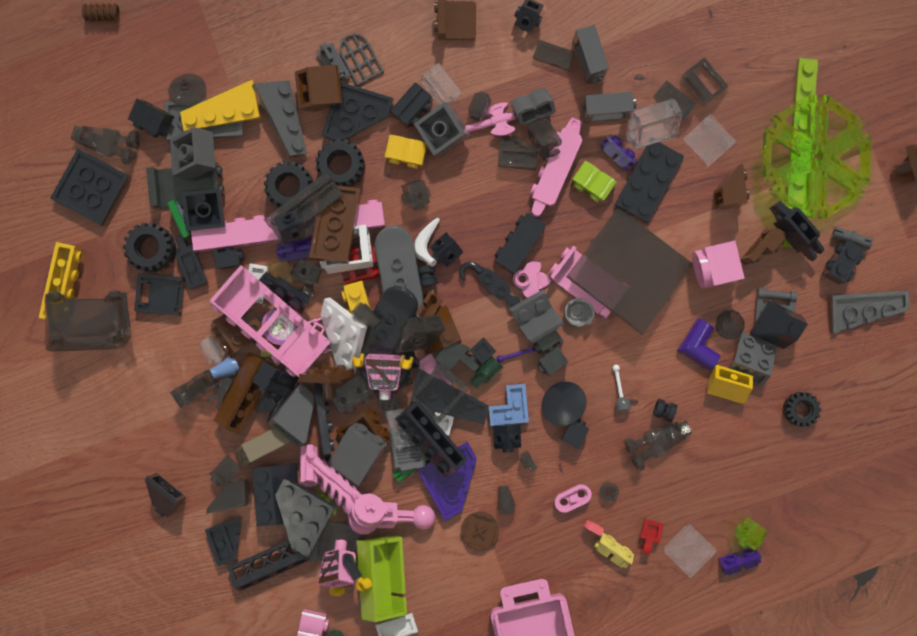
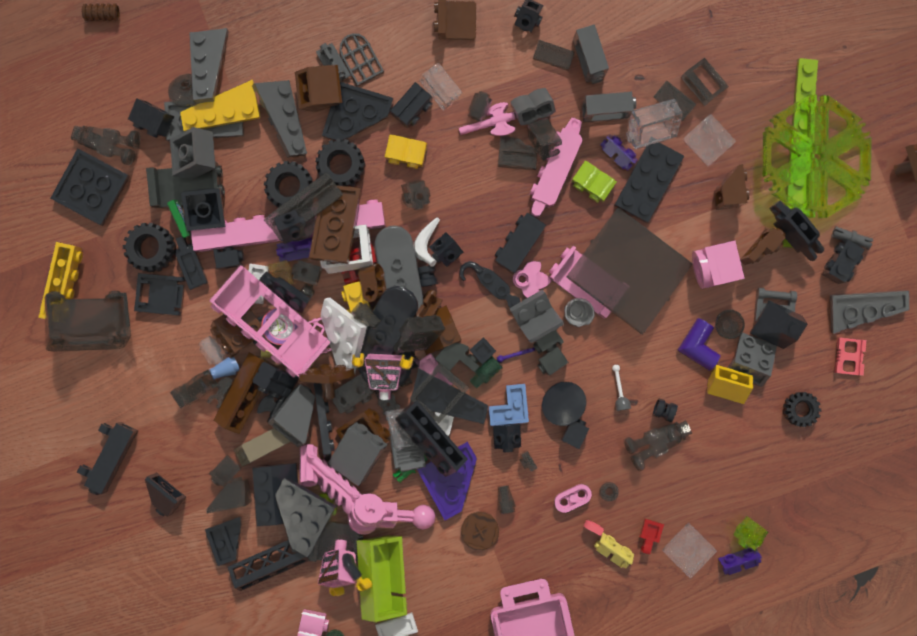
(110, 458): none -> black brick
(206, 58): none -> dark grey wing
(372, 282): none -> reddish brown piece
(442, 129): dark grey brick -> none
(857, 357): none -> coral piece

